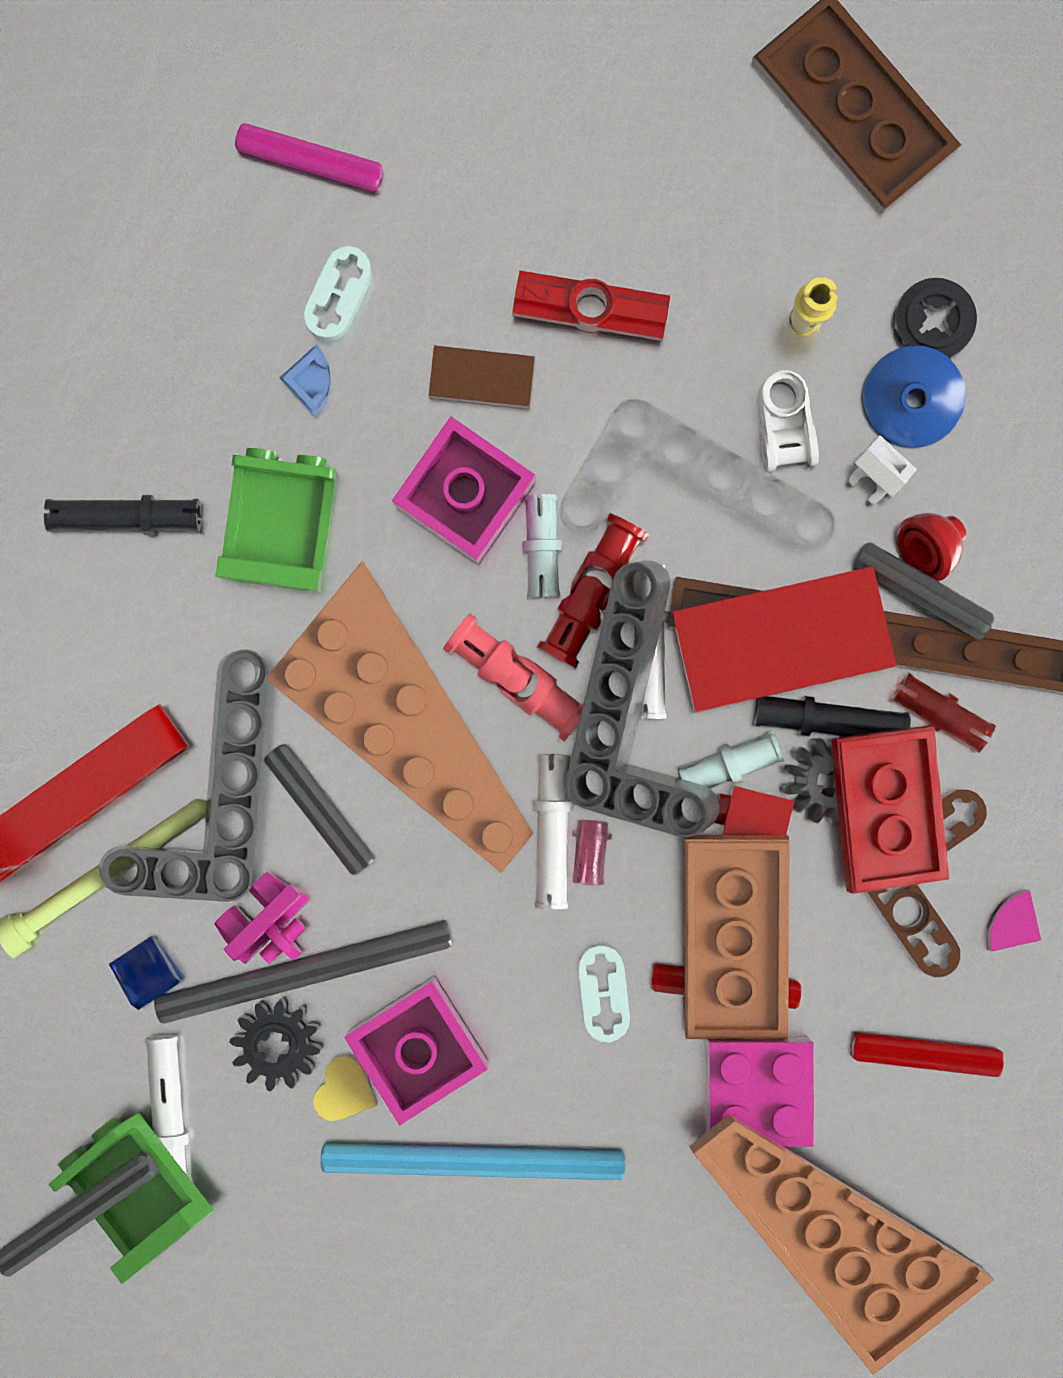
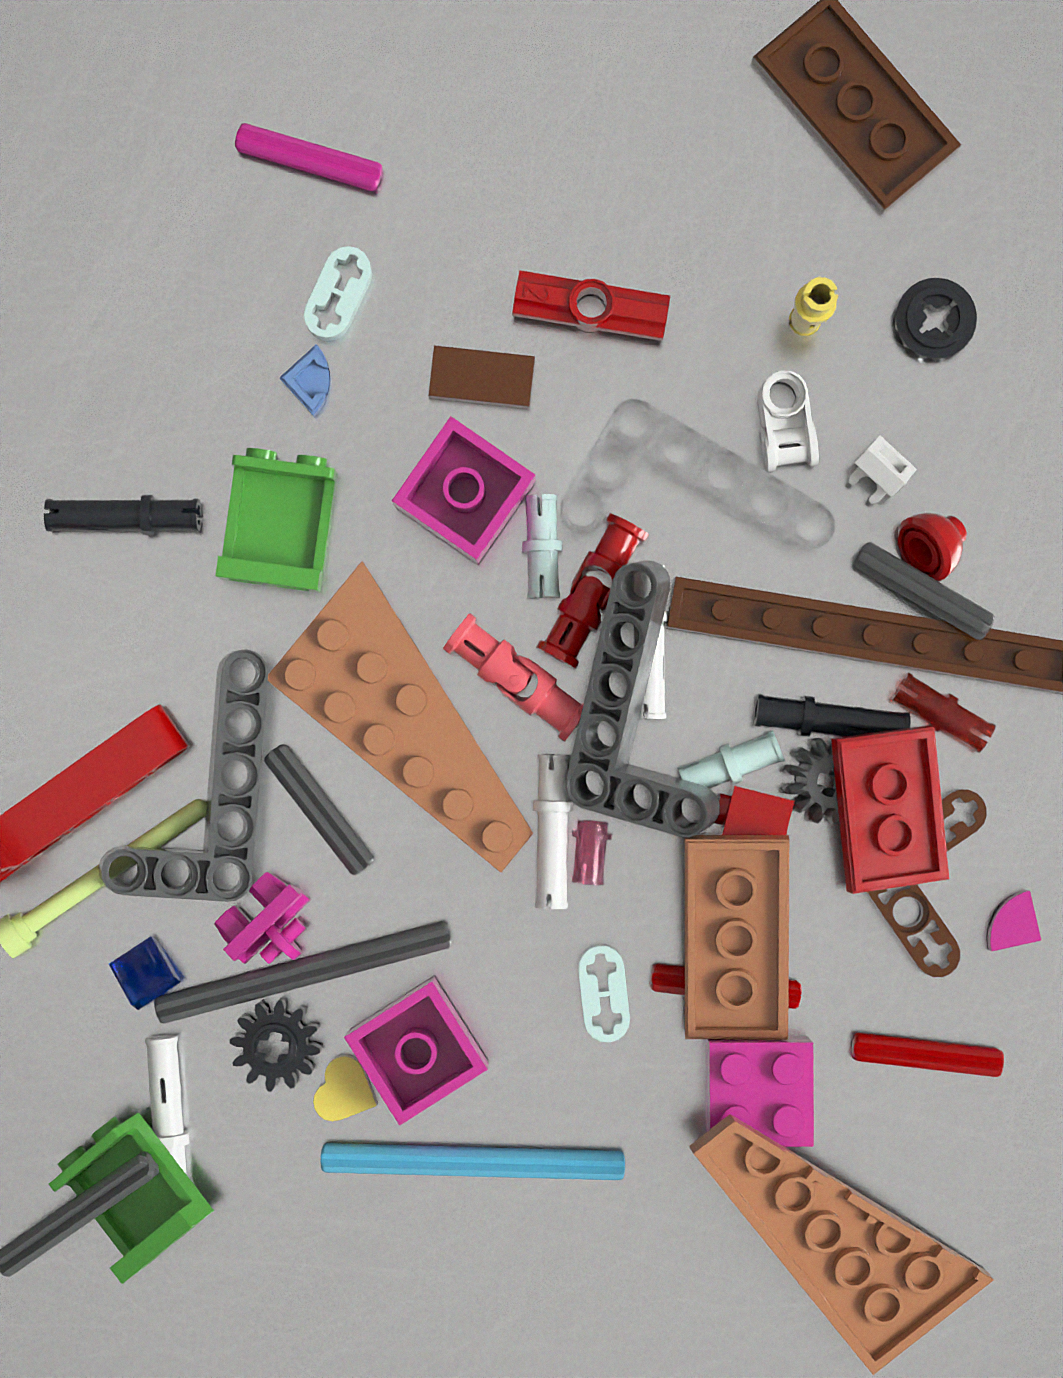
(783, 639): red tile -> none
(895, 377): blue dish -> none

